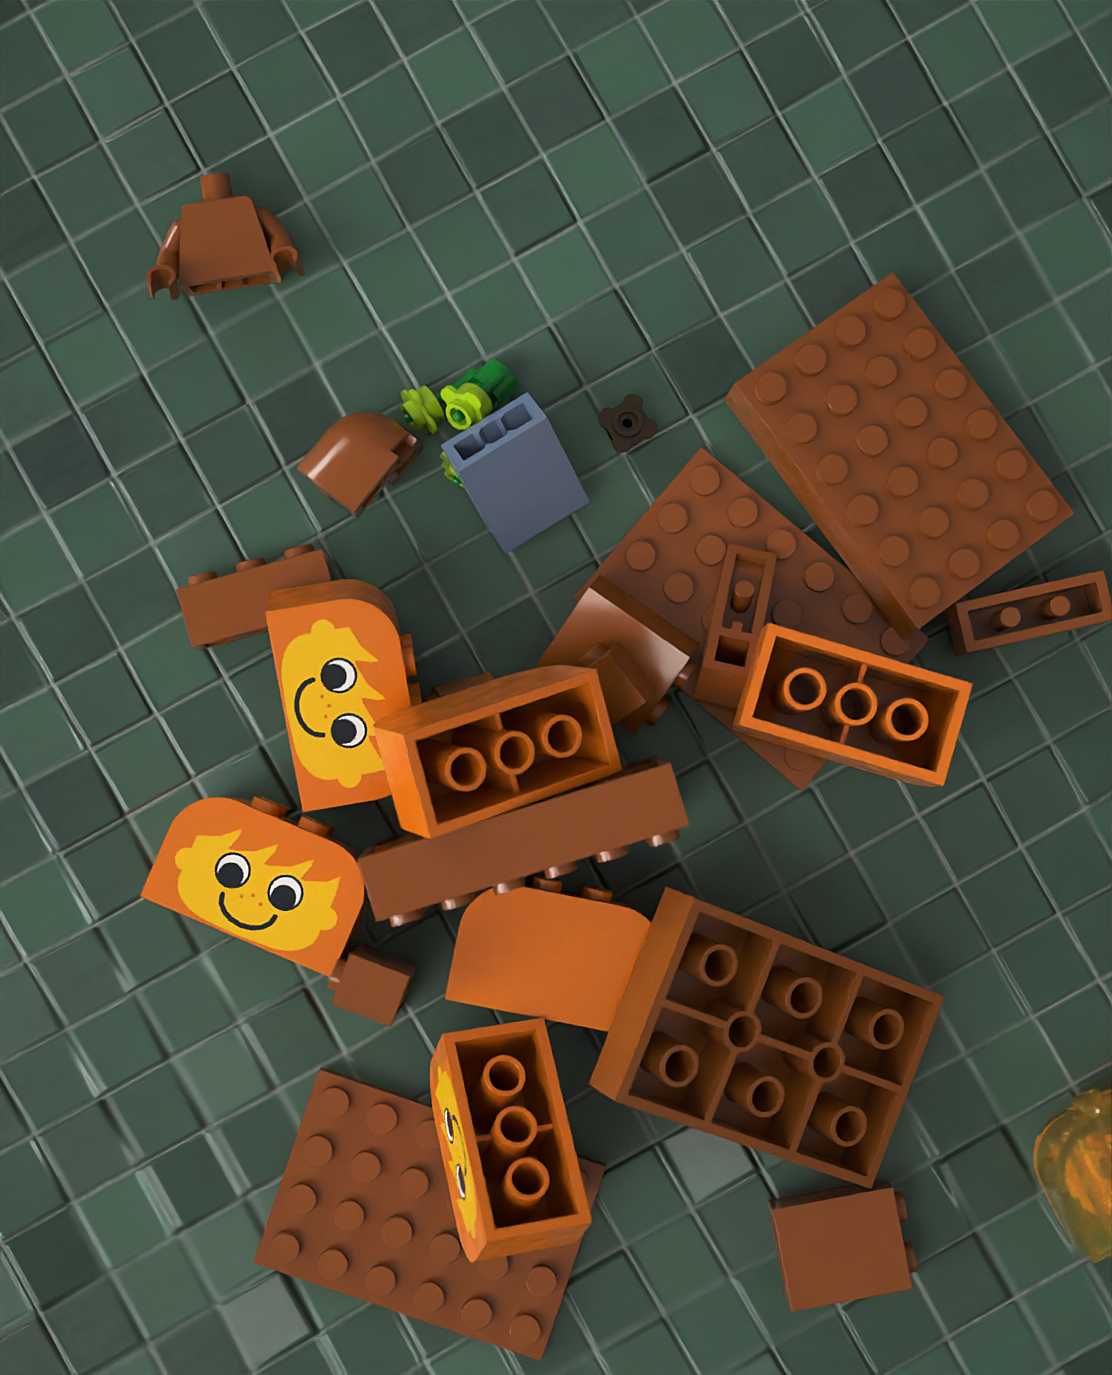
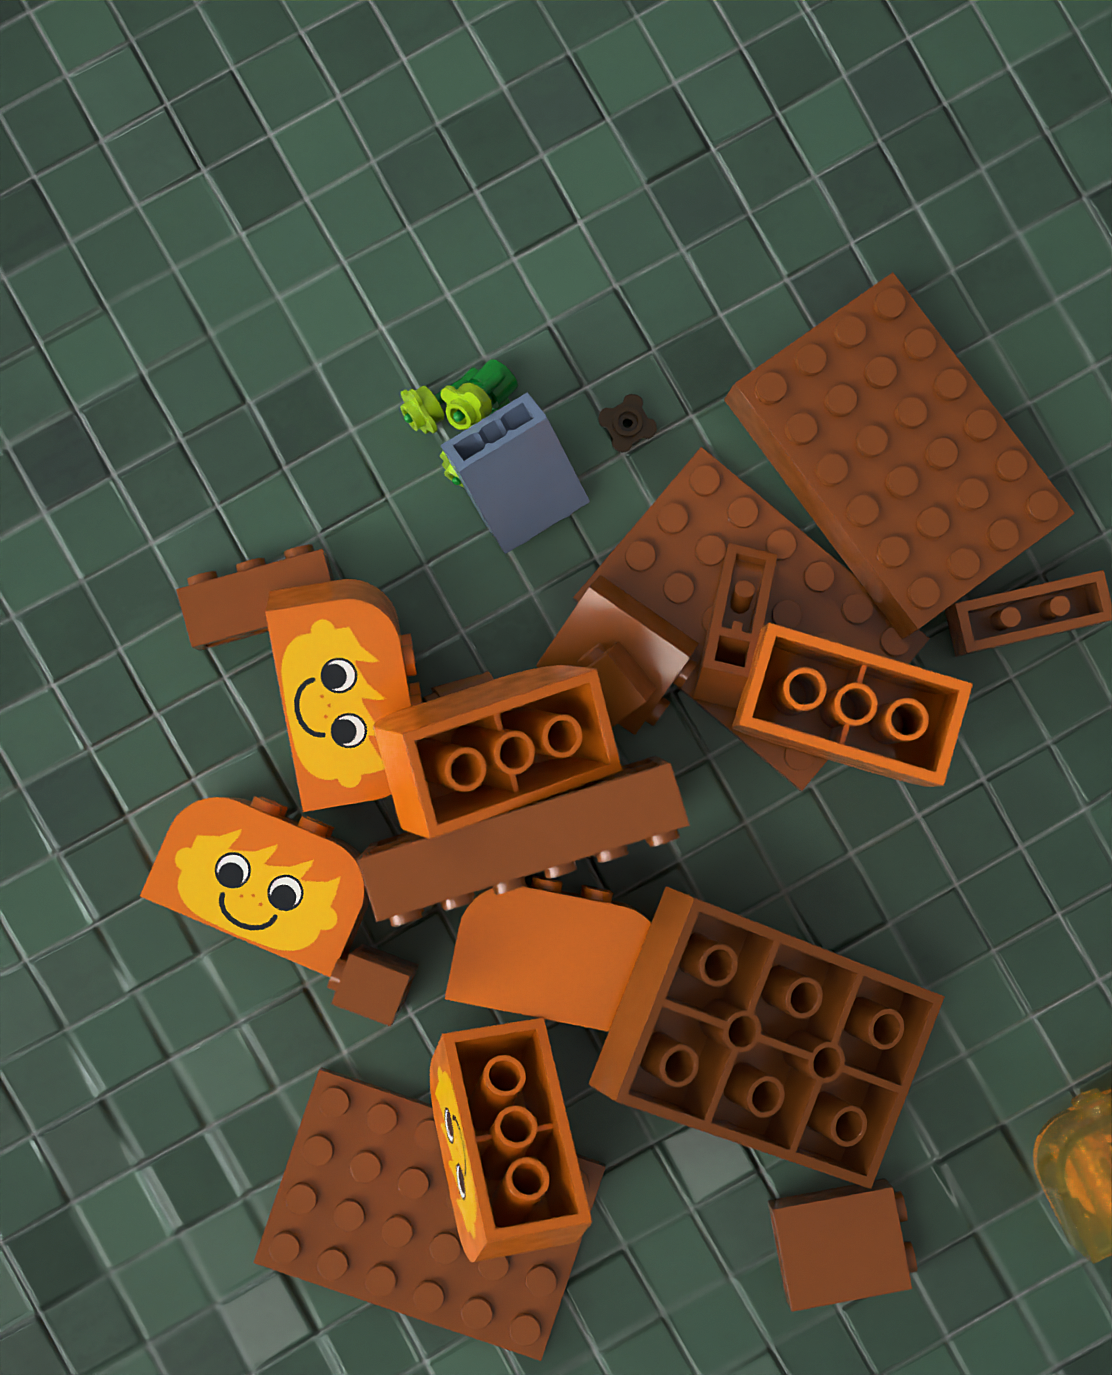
(222, 245): dark orange torso -> none
(359, 458): dark orange brick -> none

